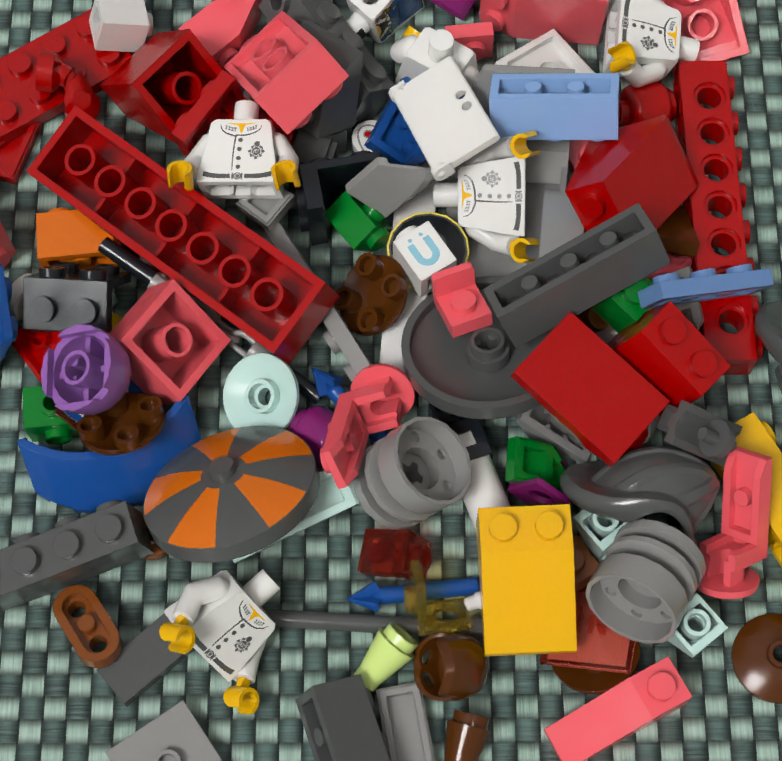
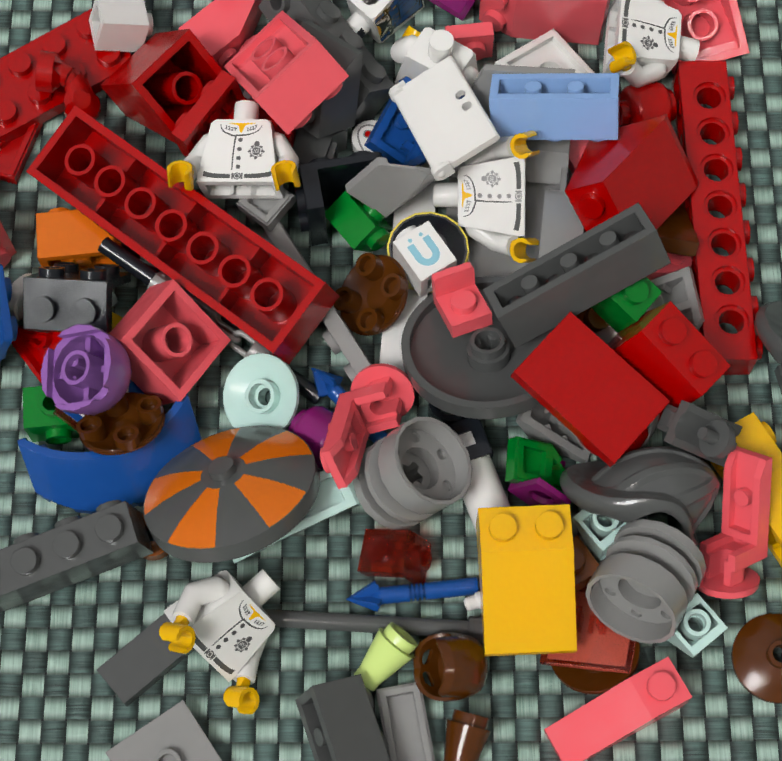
(88, 629): dark orange plate -> none
(424, 612): clear yellow bracket -> none
(705, 286): medium blue plate -> none

